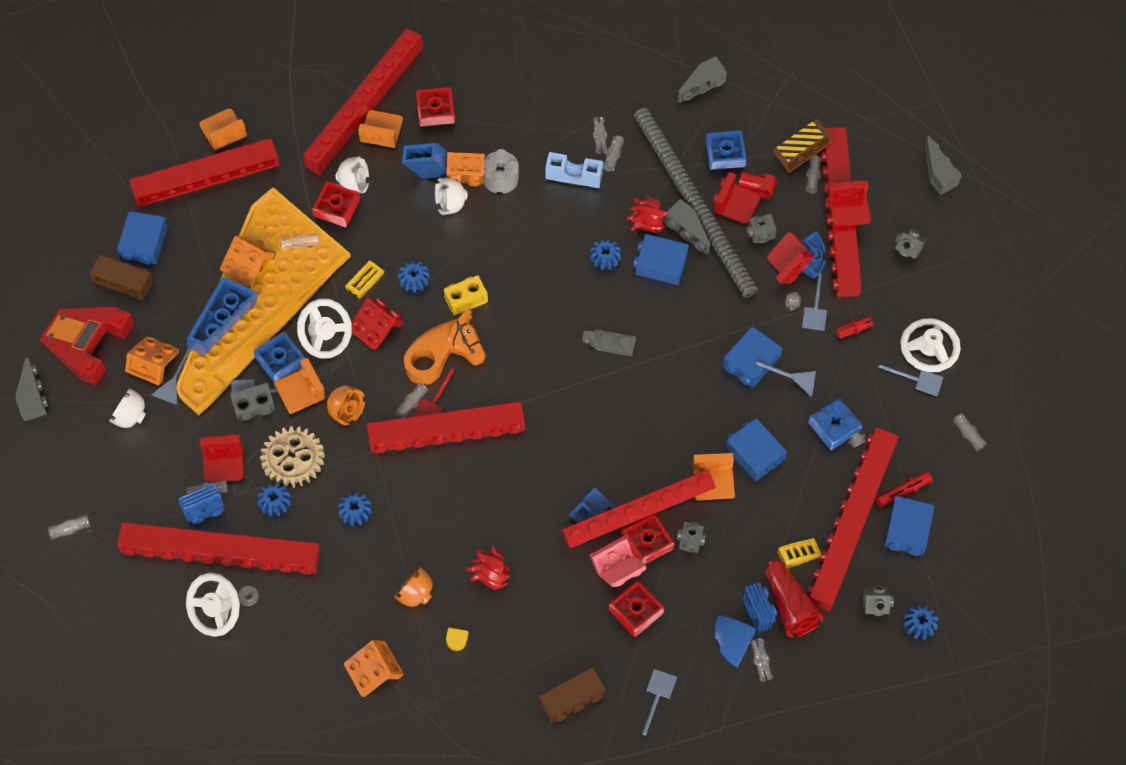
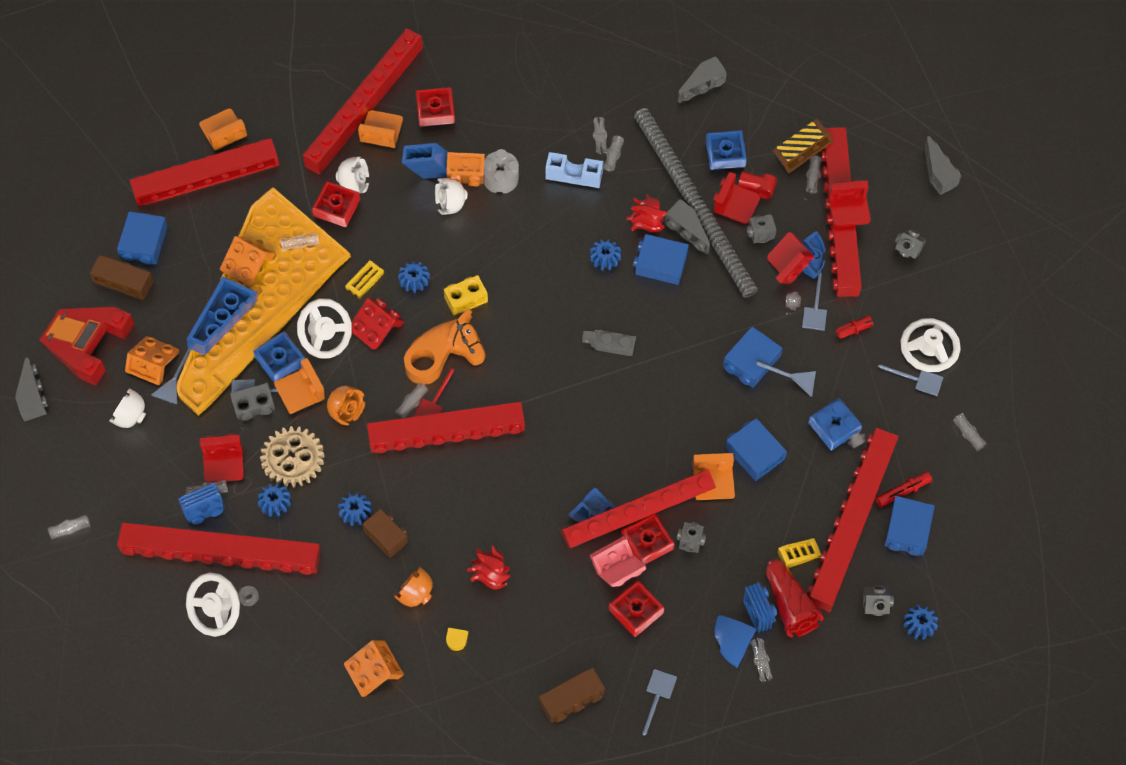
(385, 532): none -> reddish brown brick

